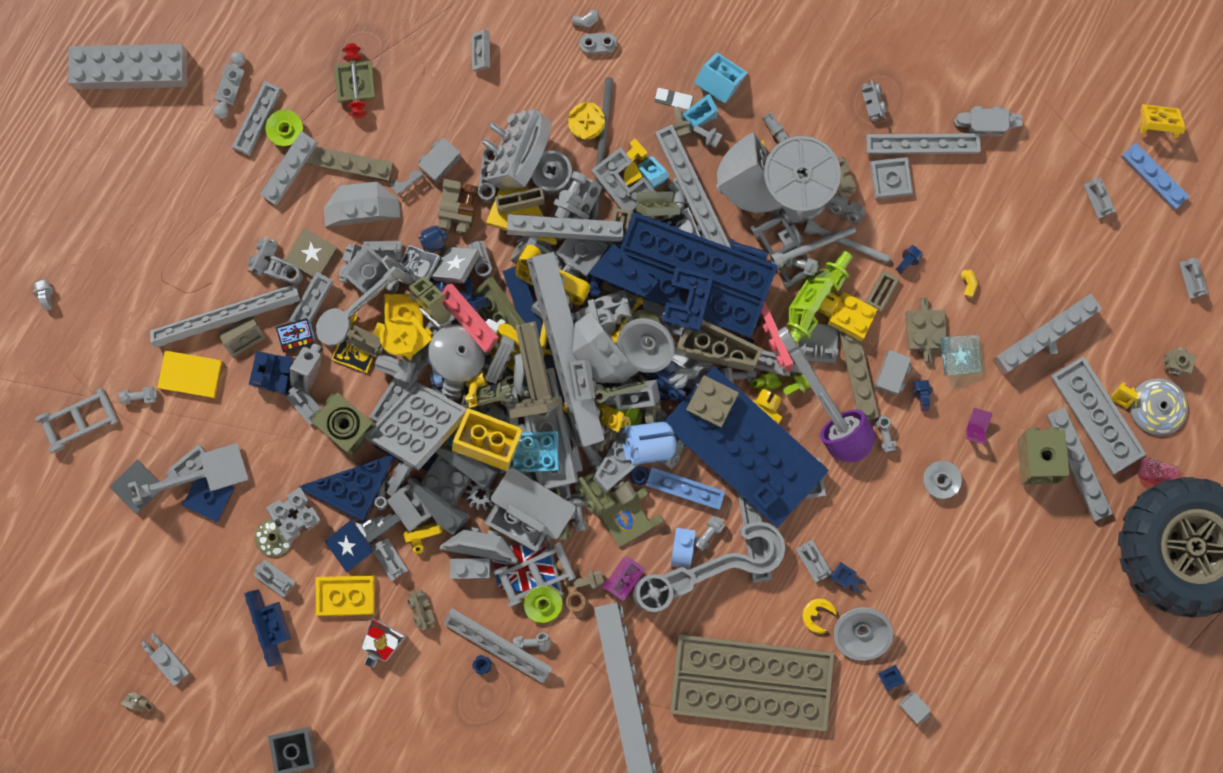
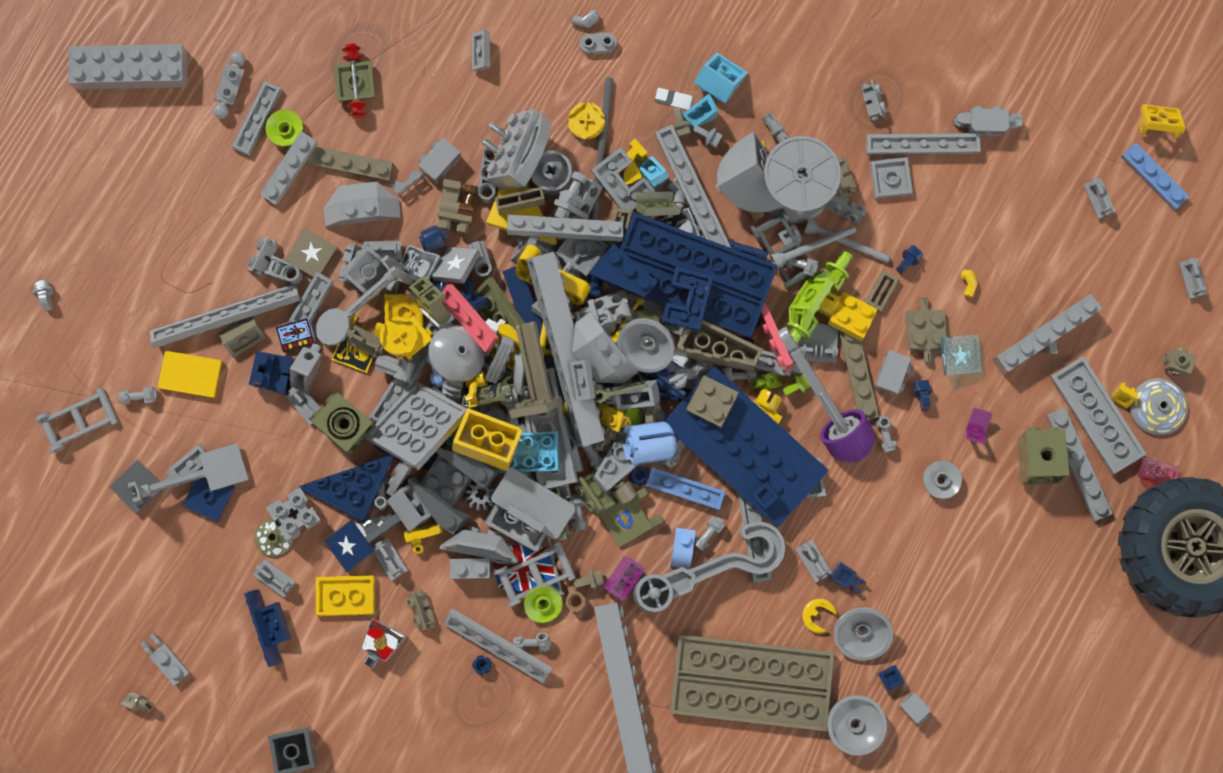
(870, 729): none -> light grey dish

